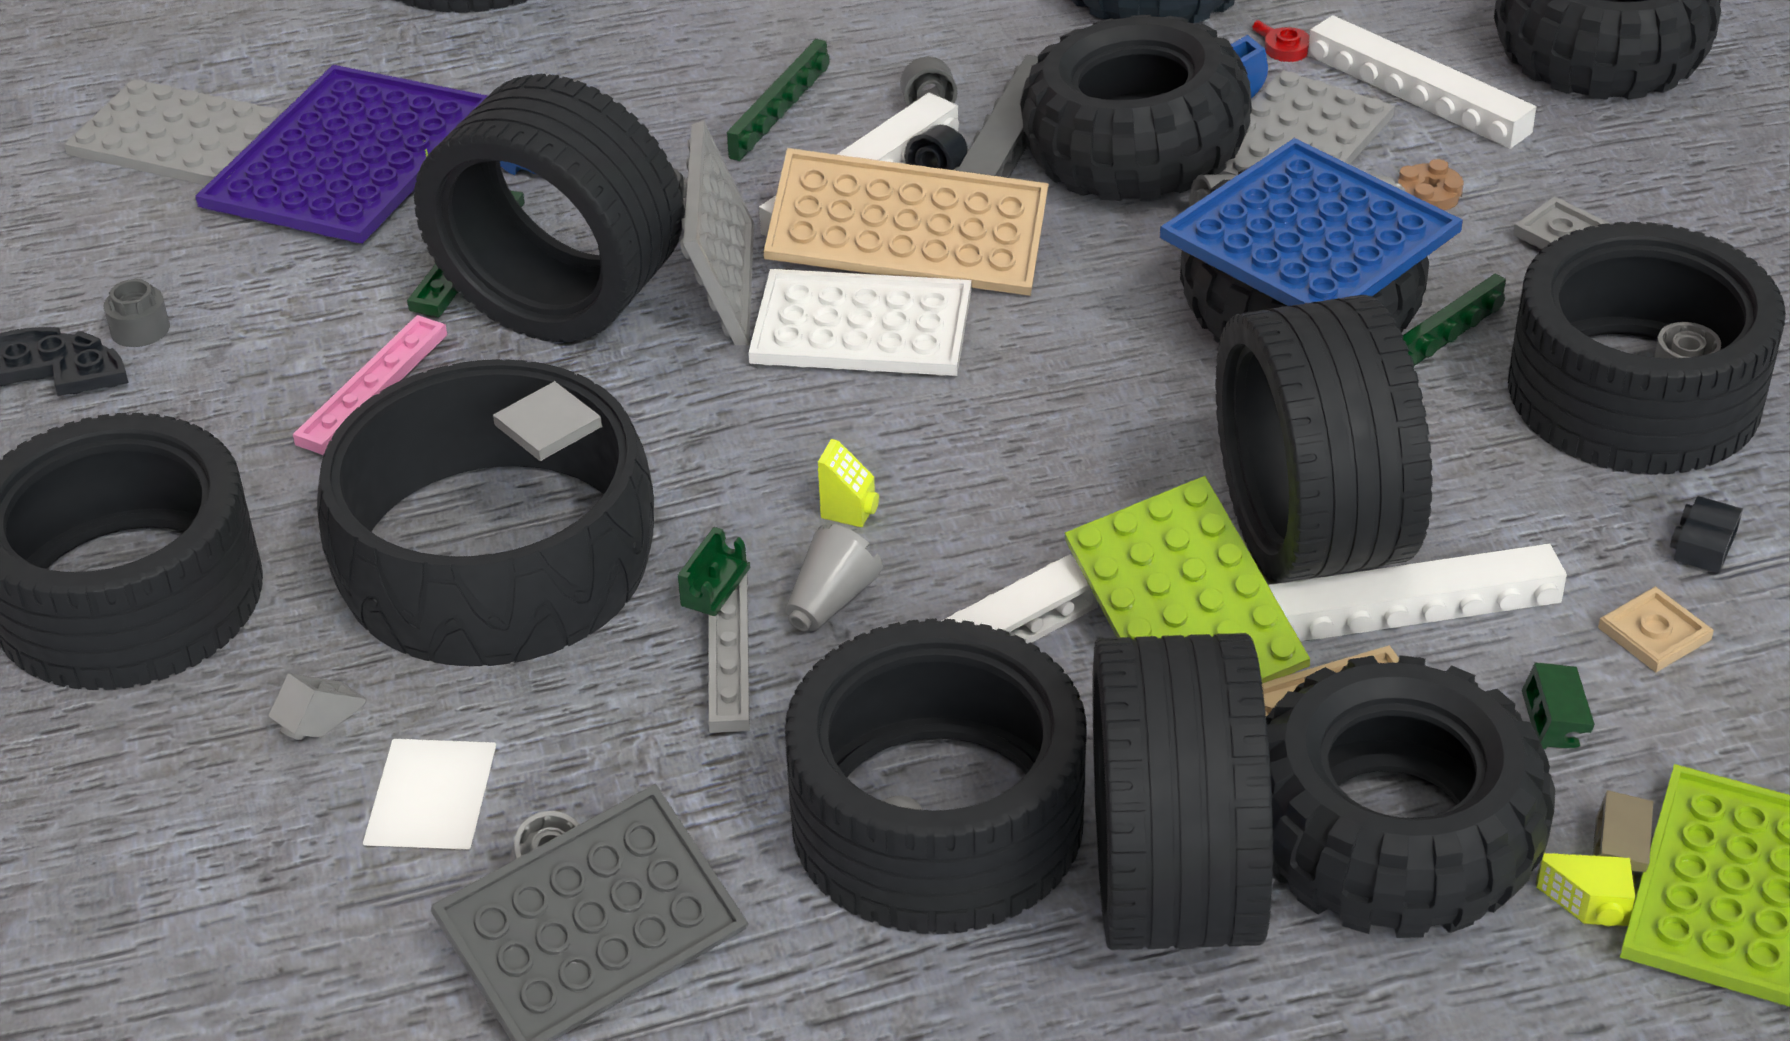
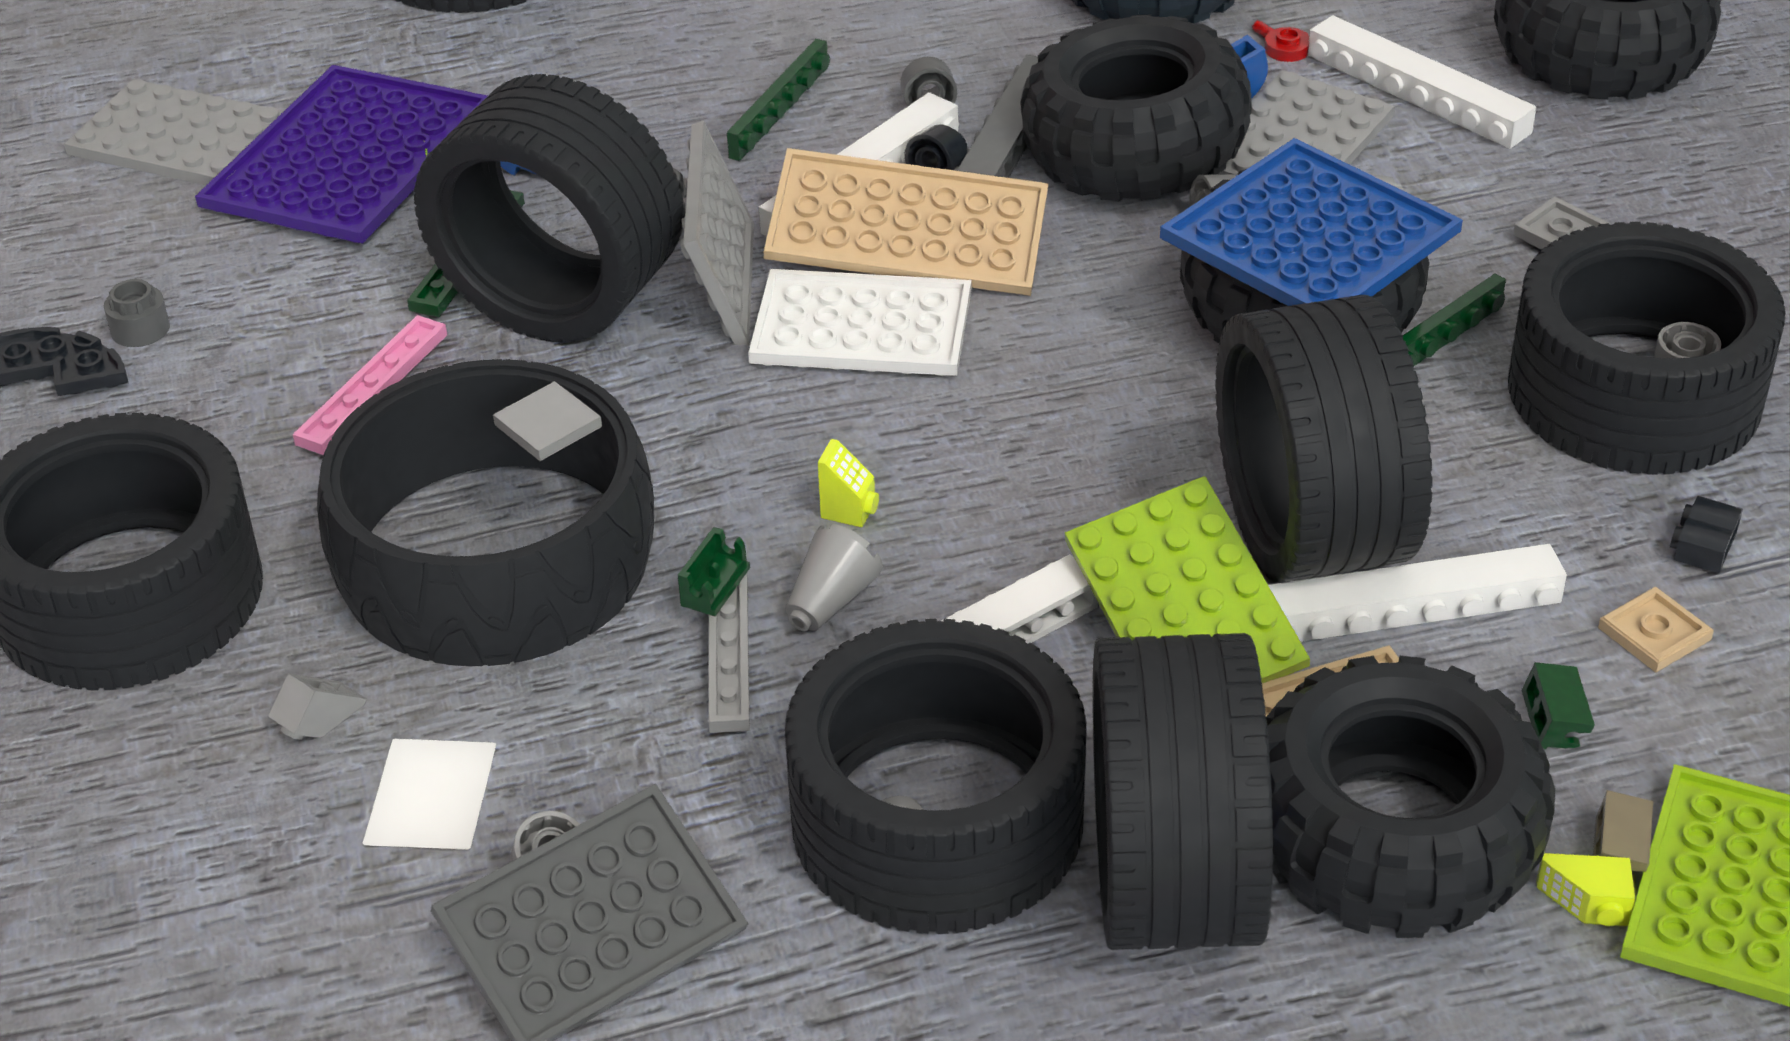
(1433, 183): medium nougat plate -> none

